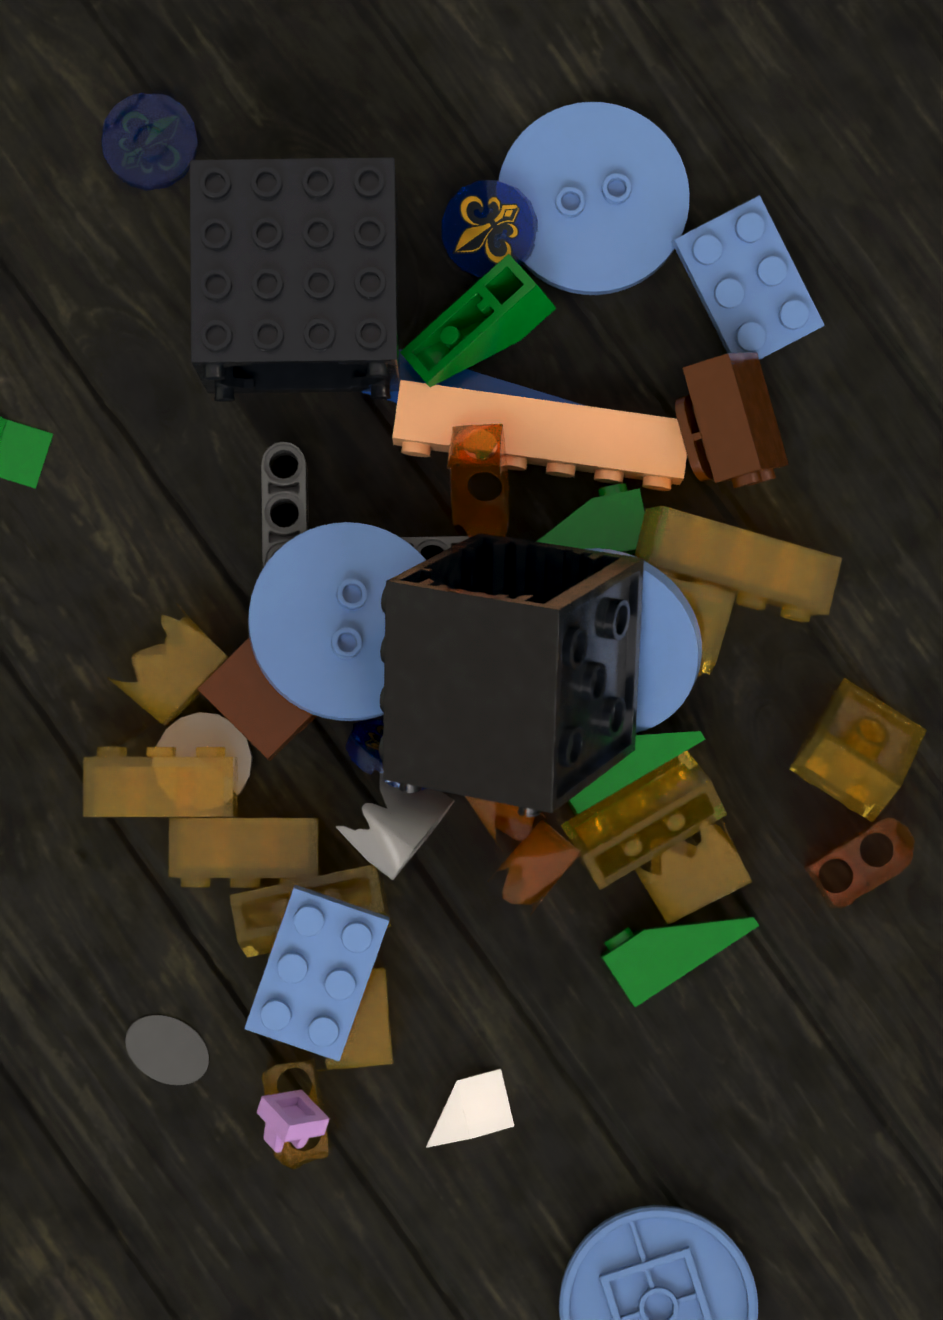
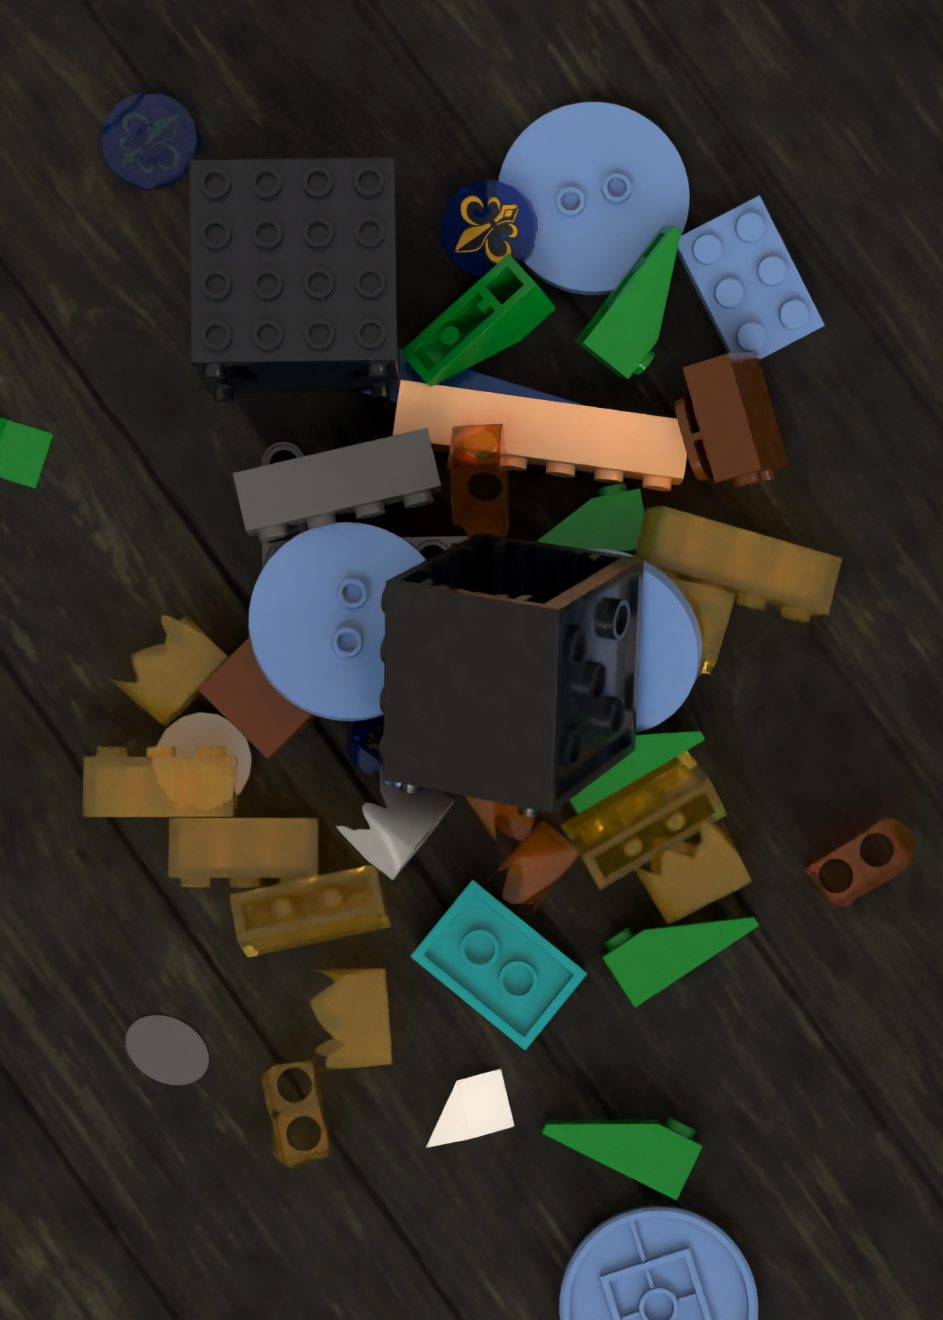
(291, 1118): lavender tile -> none
(317, 973): medium blue plate -> none
(338, 483): none -> dark grey brick
(498, 965): none -> teal plate
(633, 313): none -> green slope
(638, 1148): none -> green slope
(858, 750): clear yellow slope -> none

